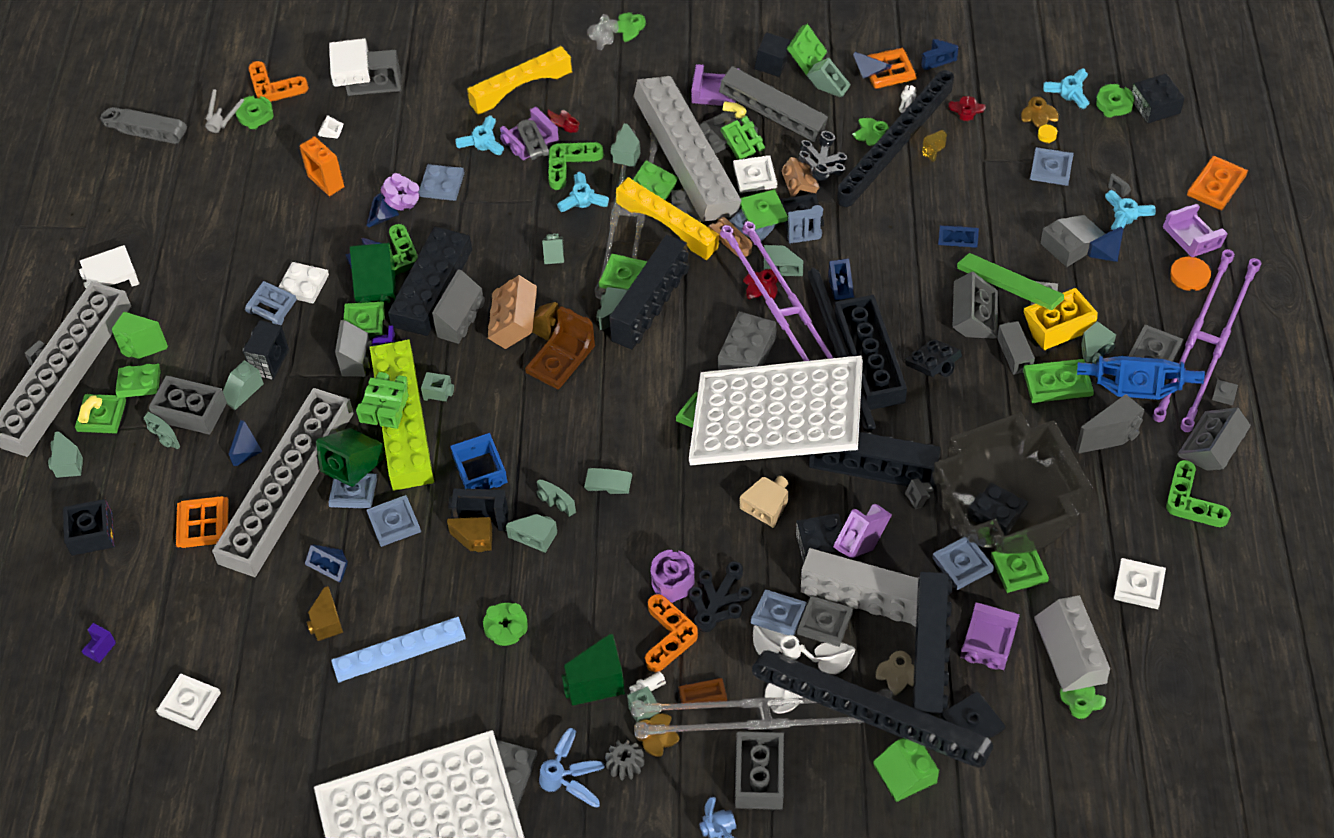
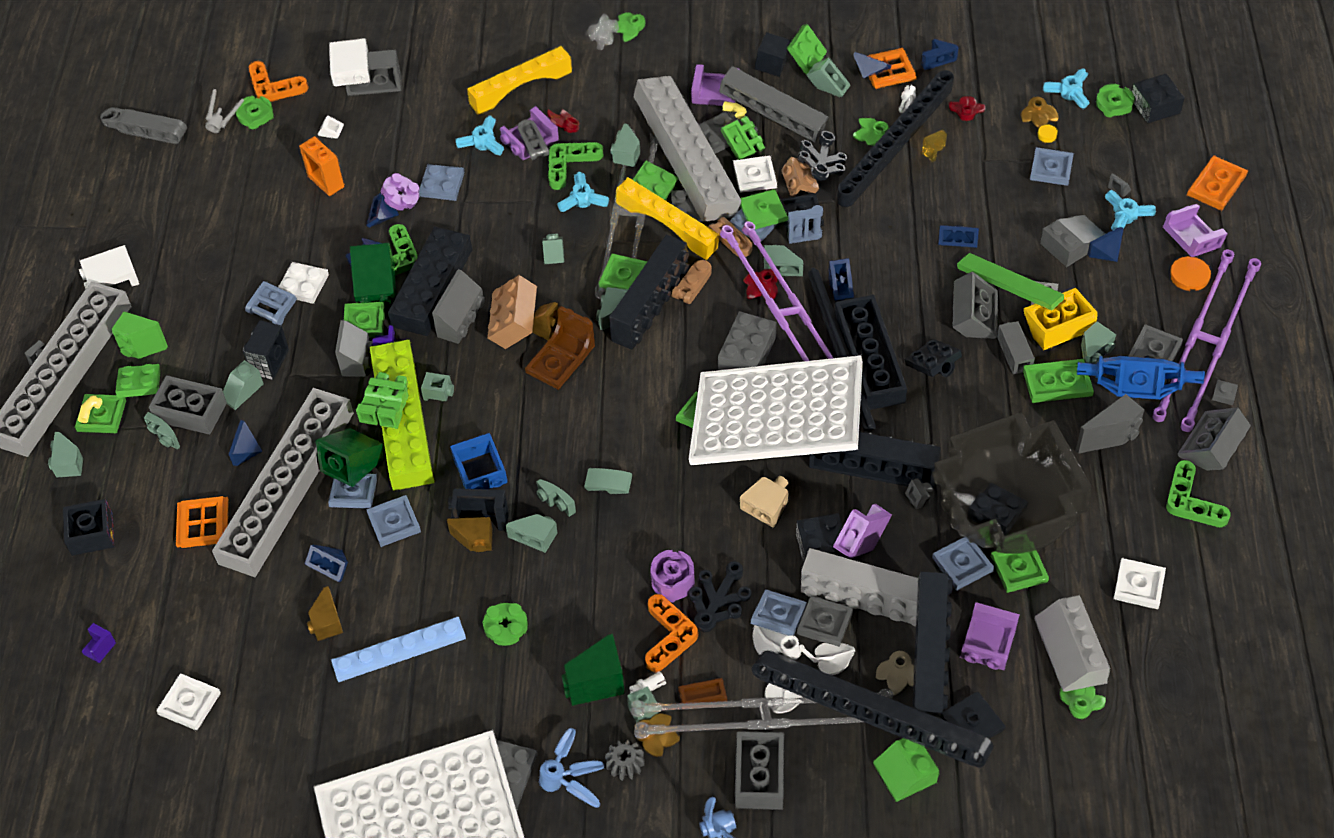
(693, 281): none -> medium nougat plate

